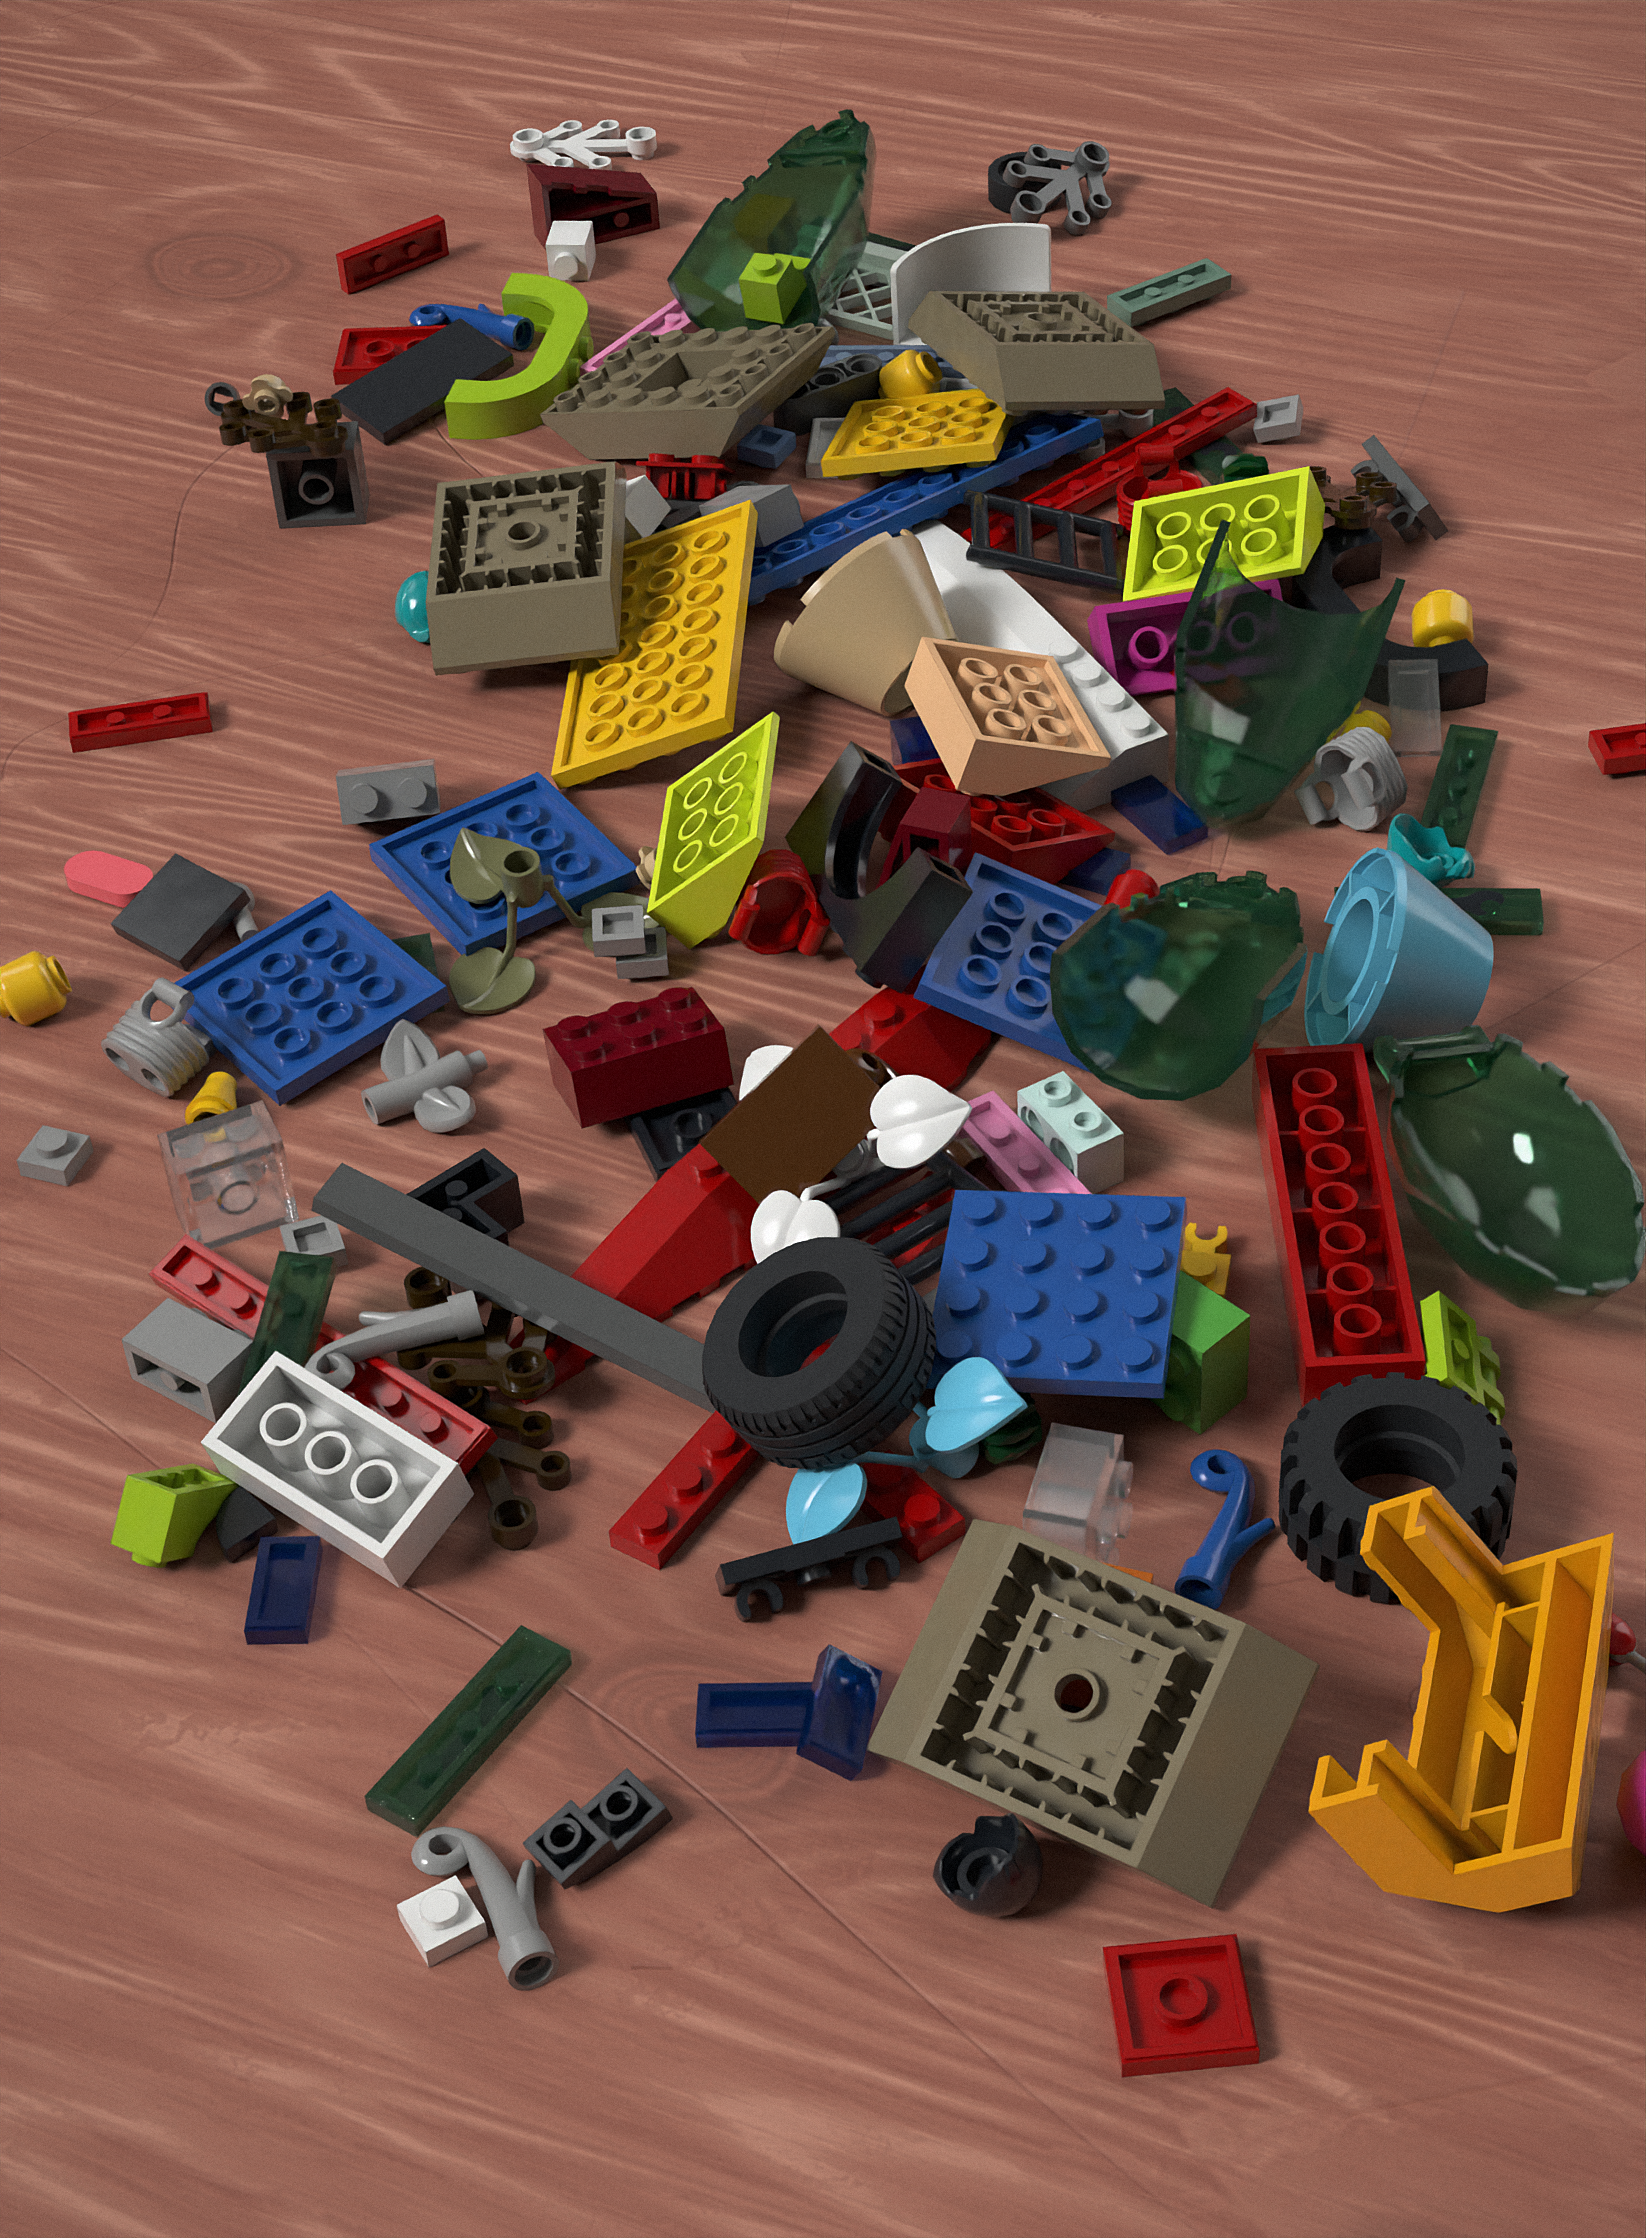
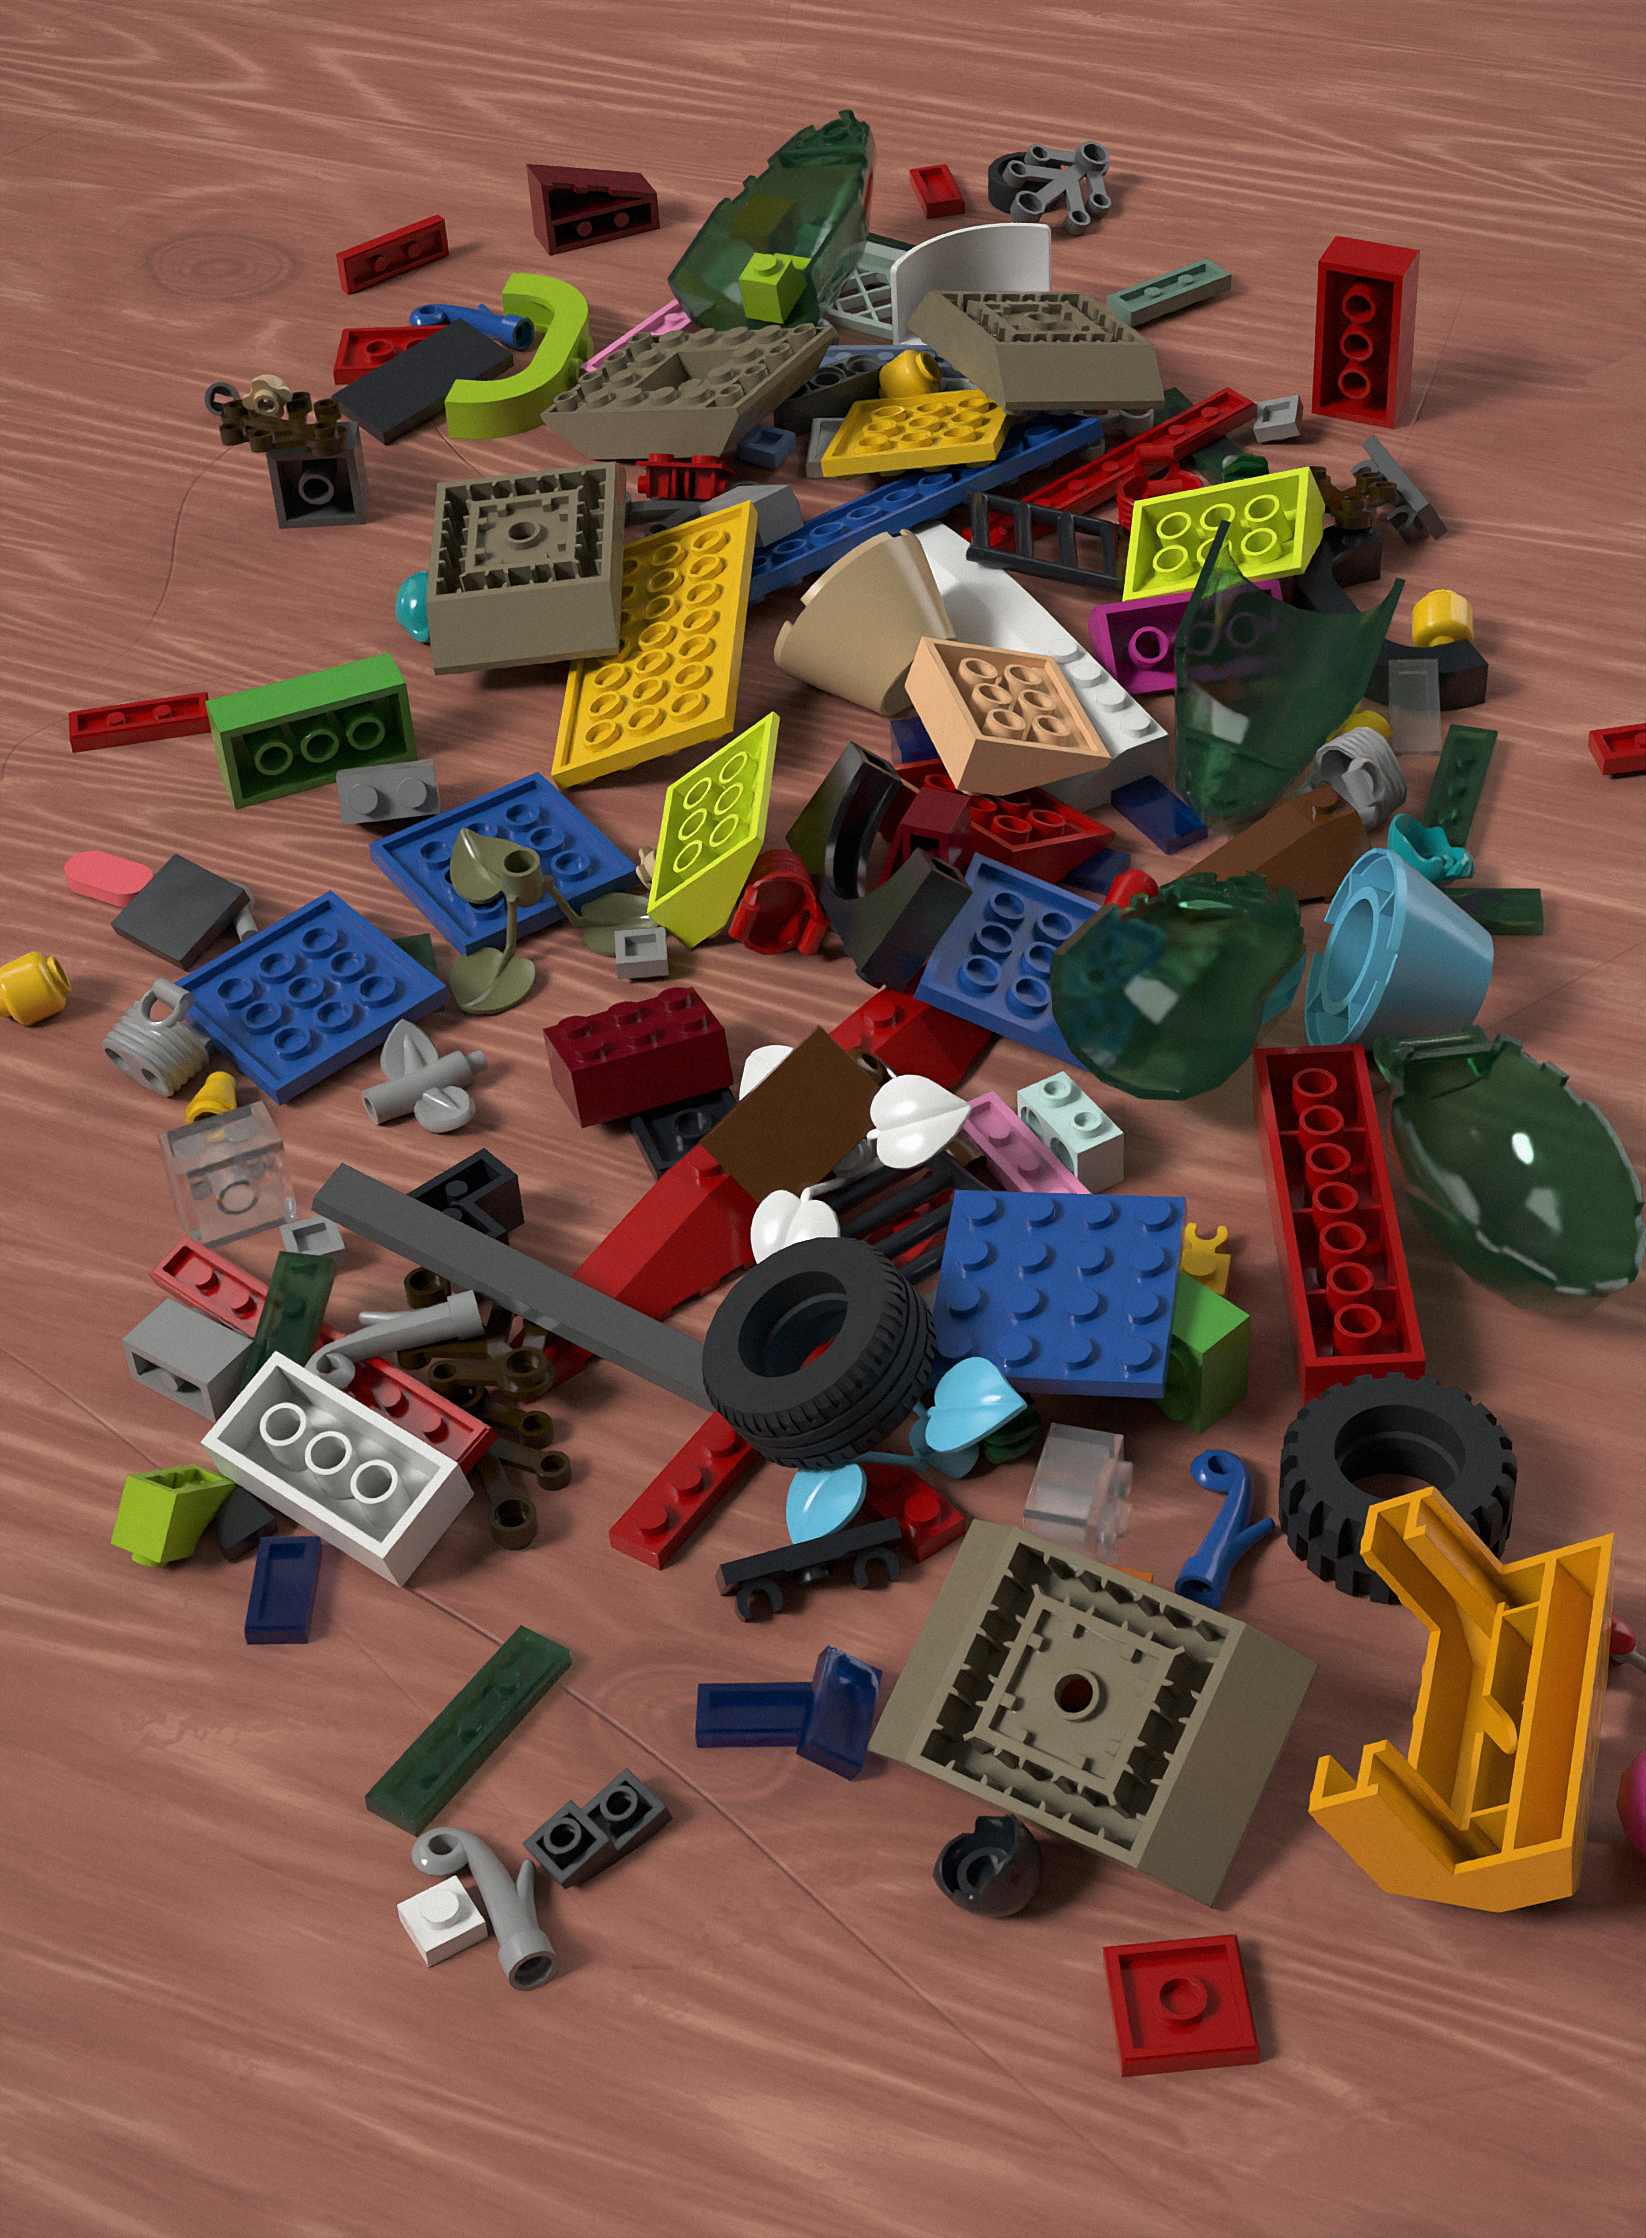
(55, 1155): light grey plate -> none
(309, 728): none -> bright green brick
(570, 139): white plant -> none
(571, 250): white brick -> none
(618, 931): light grey plate -> none
(643, 509): white brick -> none
(937, 191): none -> red tile
(1298, 846): none -> reddish brown wedge
(1364, 331): none -> red brick
(1459, 1355): lime plate -> none

